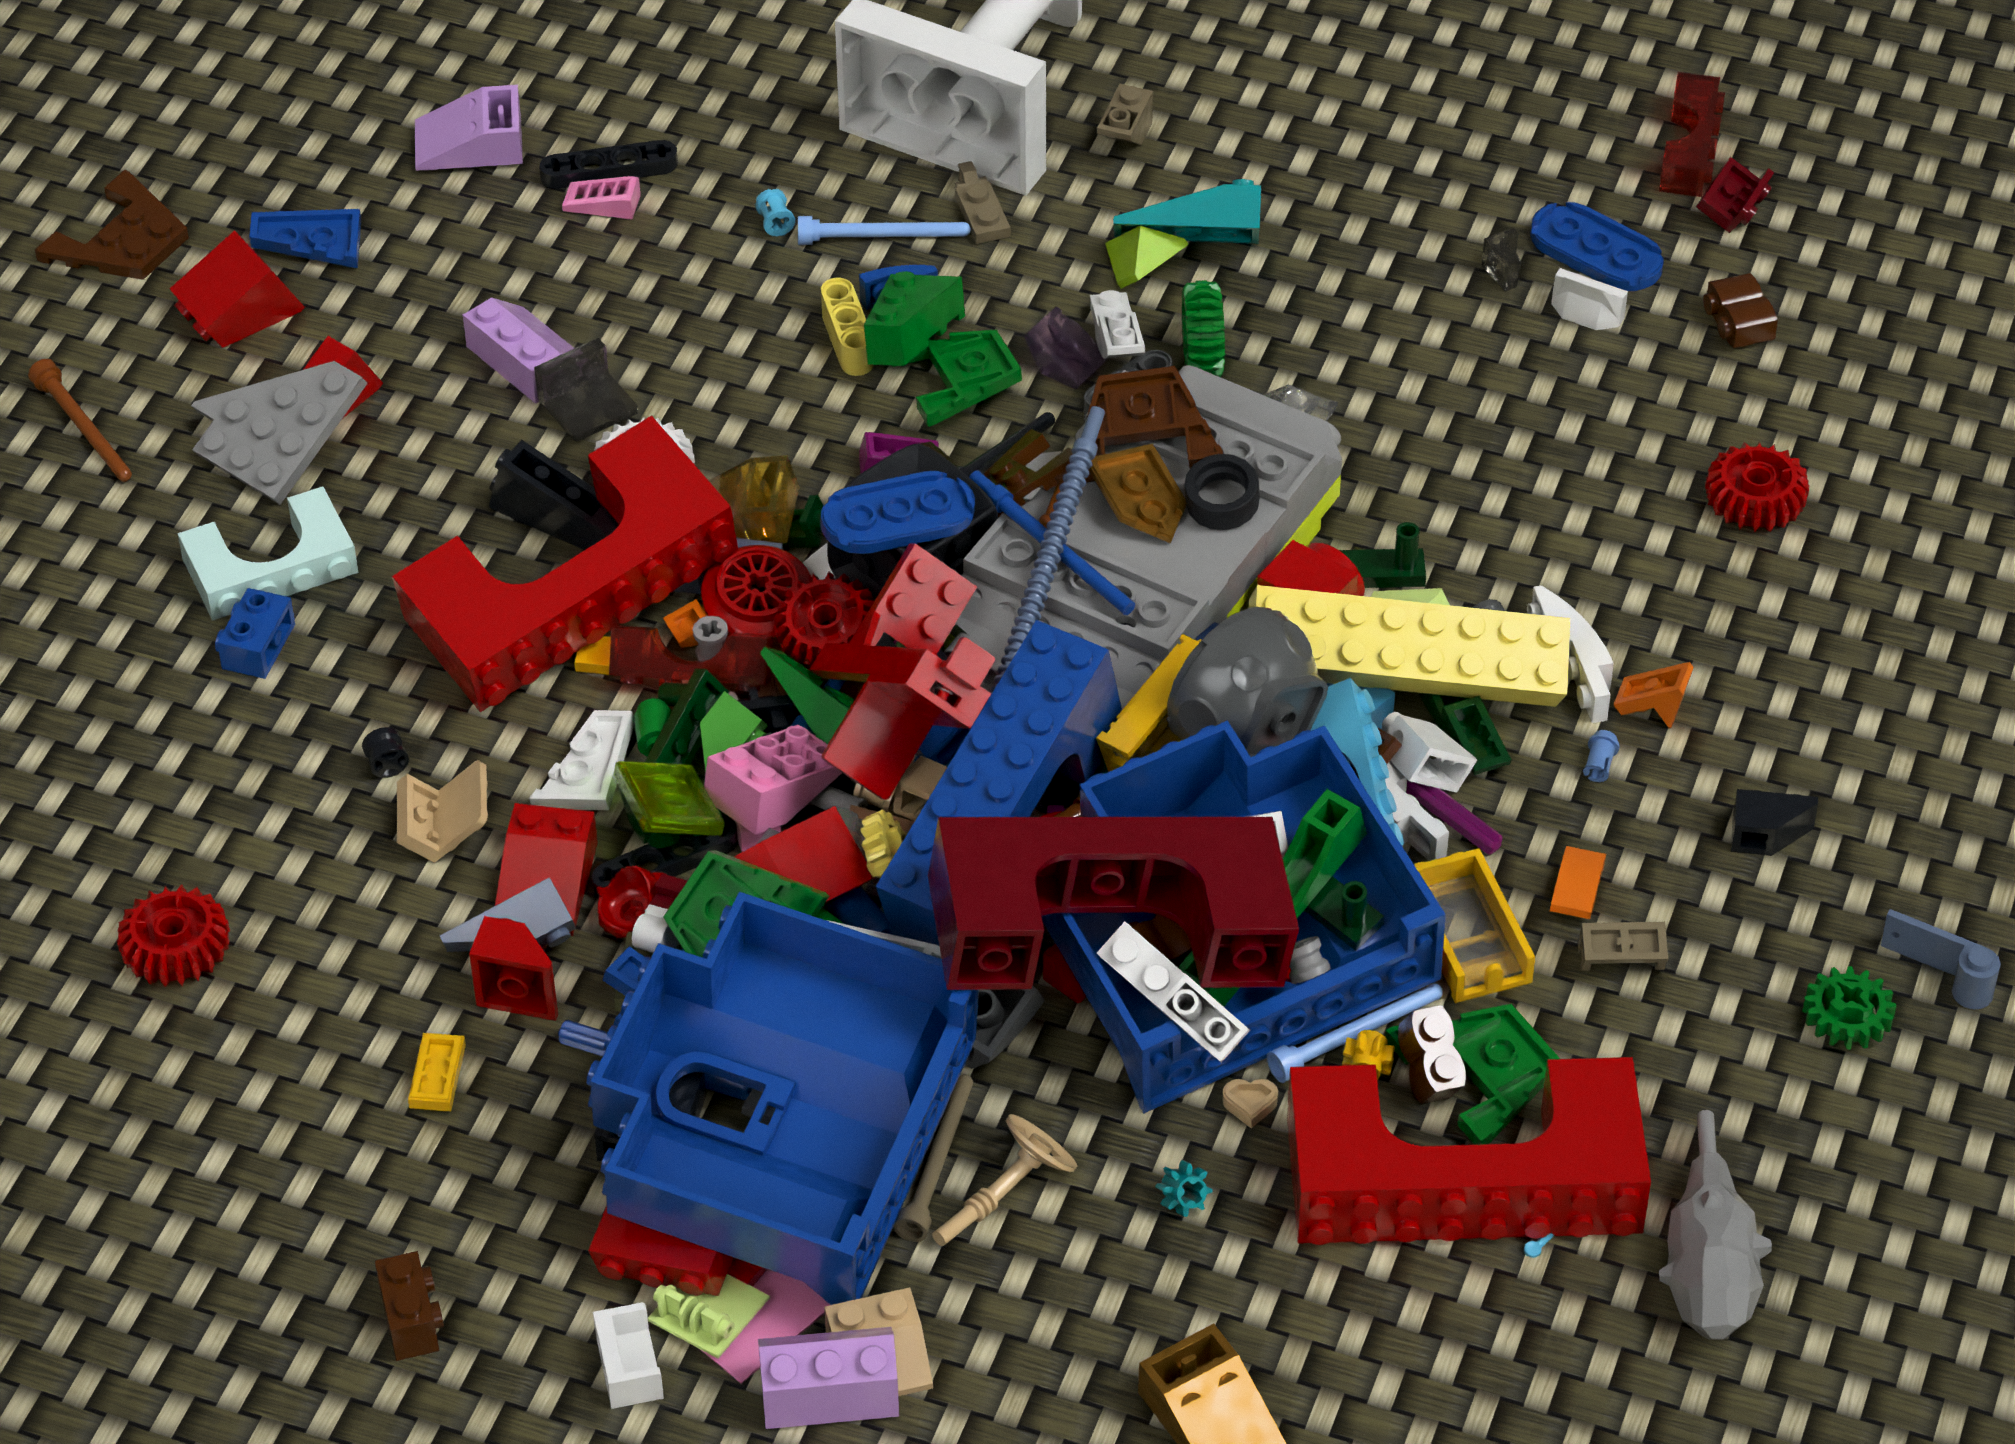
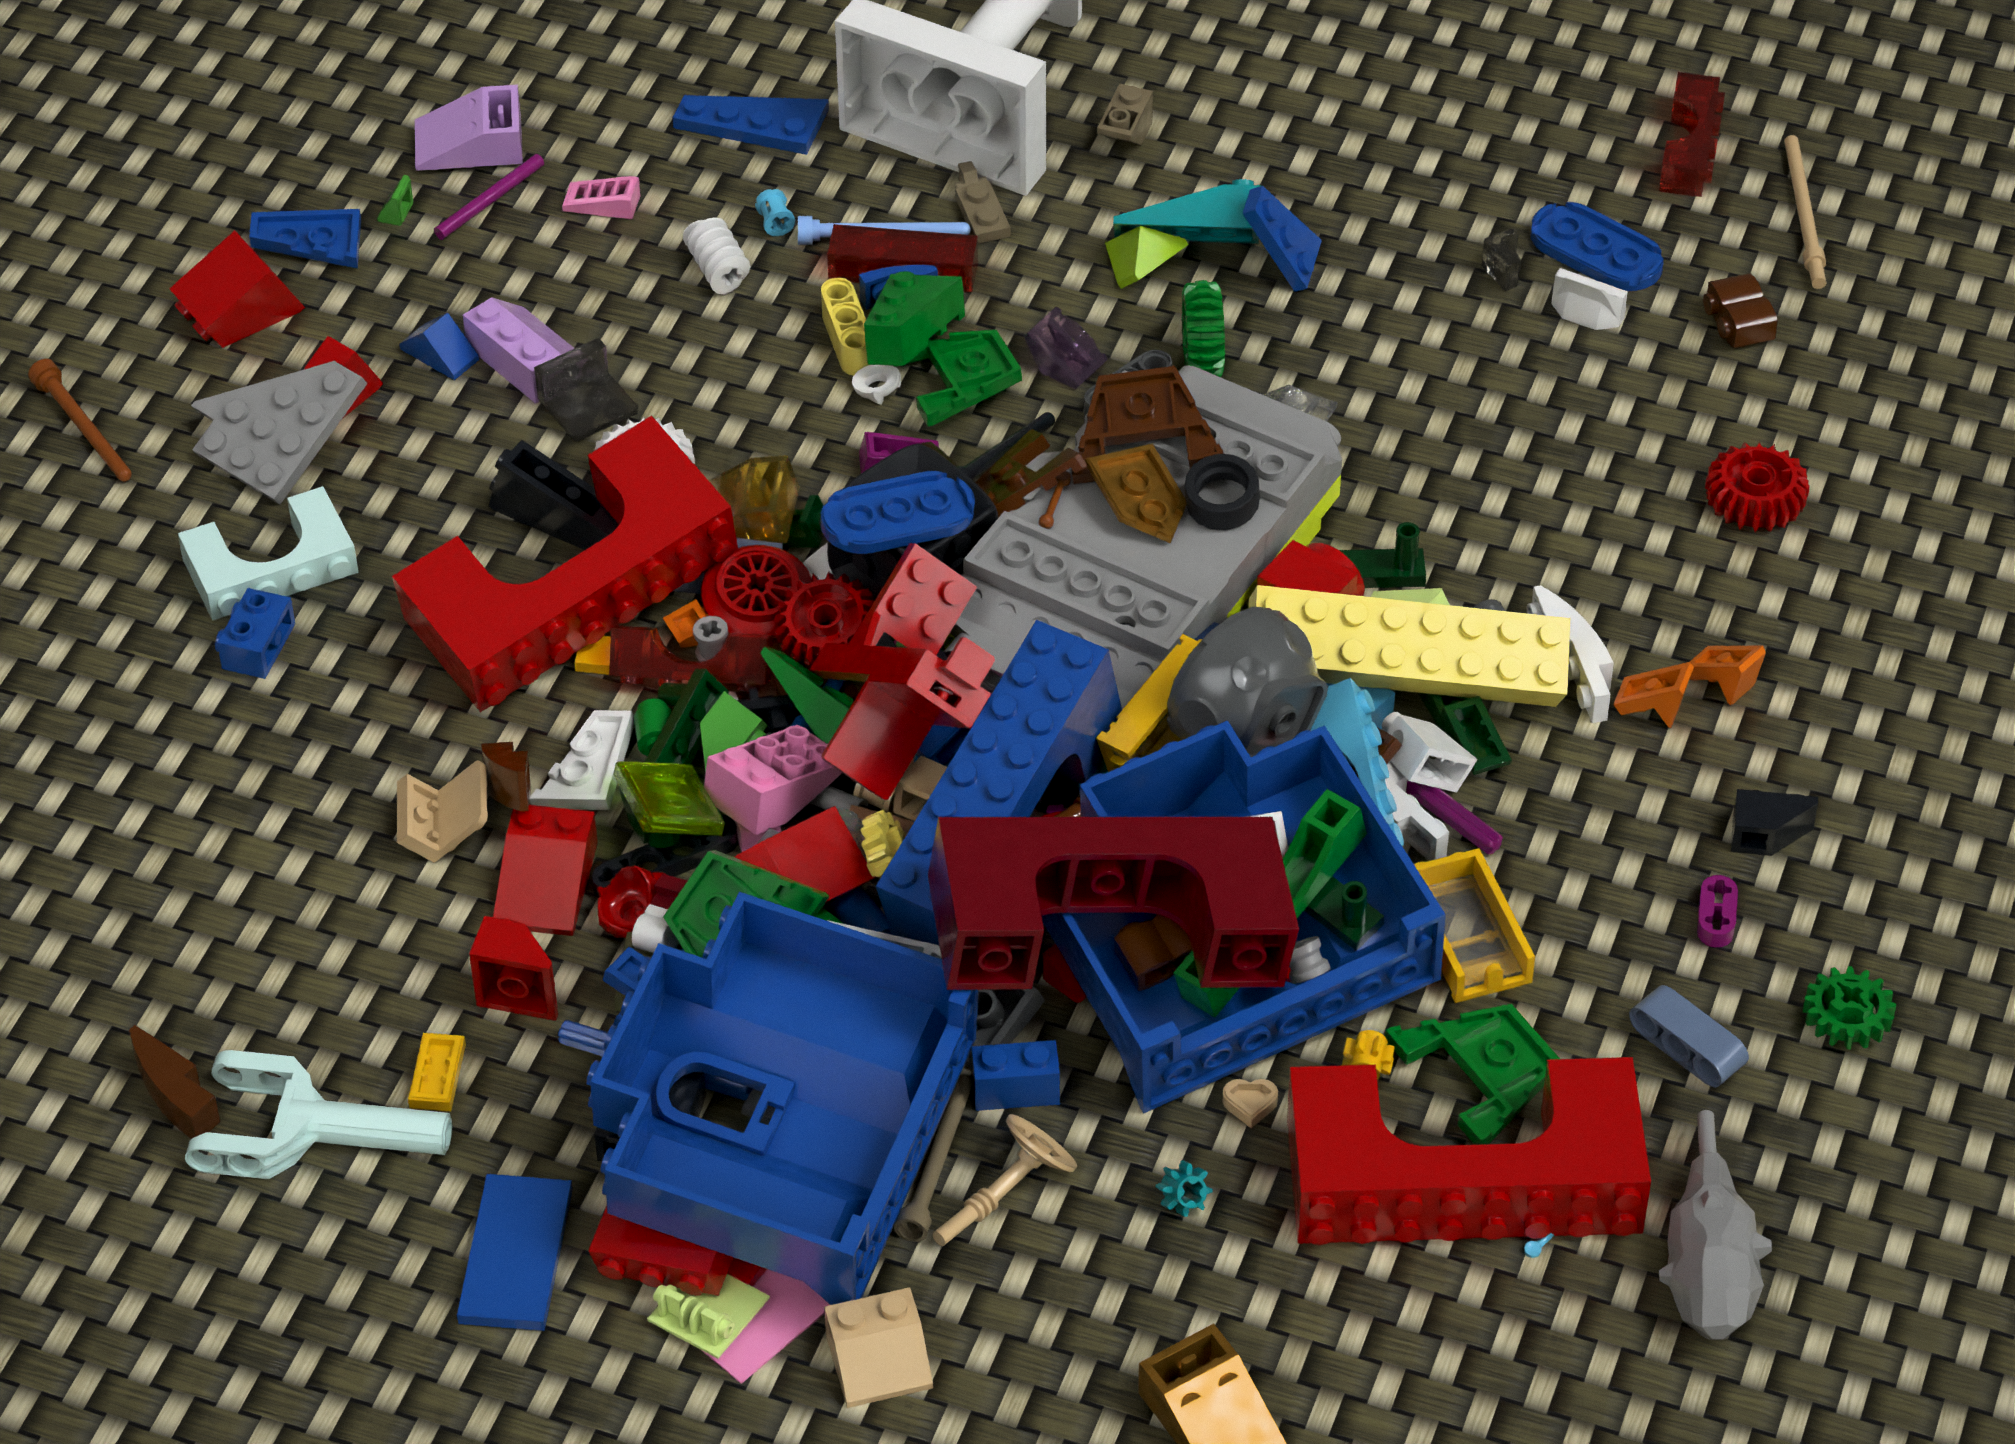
(131, 242): reddish brown wing -> none
(173, 935): red gear -> none
(174, 1085): none -> reddish brown slope
(306, 1119): none -> light aqua piece
(385, 752): black wheel -> none
(398, 203): none -> bright green slope
(407, 1305): reddish brown brick -> none
(441, 347): none -> blue slope
(488, 196): none -> magenta bar
(507, 774): none -> reddish brown slope
(515, 1252): none -> blue tile
(537, 907): sand blue slope -> none
(627, 1355): white panel -> none
(659, 155): black beam -> none
(717, 254): none -> white piece
(761, 121): none -> blue wing
(829, 1377): lavender slope -> none
(865, 249): none -> clear red brick
(874, 373): none -> white piece
(1004, 503): blue bar -> none
(1015, 1075): none -> blue piece
(1074, 480): sand blue hose -> none
(1116, 325): white slope -> none
(1173, 992): white slope -> none
(1283, 236): none -> blue wing
(1284, 1057): light blue piece -> none
(1435, 1064): brick -> none
(1578, 882): orange slope -> none
(1602, 747): medium blue pin -> none
(1623, 943): dark tan hinge -> none
(1689, 1036): none -> sand blue beam
(1724, 911): none -> magenta beam
(1732, 666): none -> orange slope
(1733, 195): dark red bracket -> none
(1813, 255): none -> tan bar
(1971, 964): sand blue door -> none

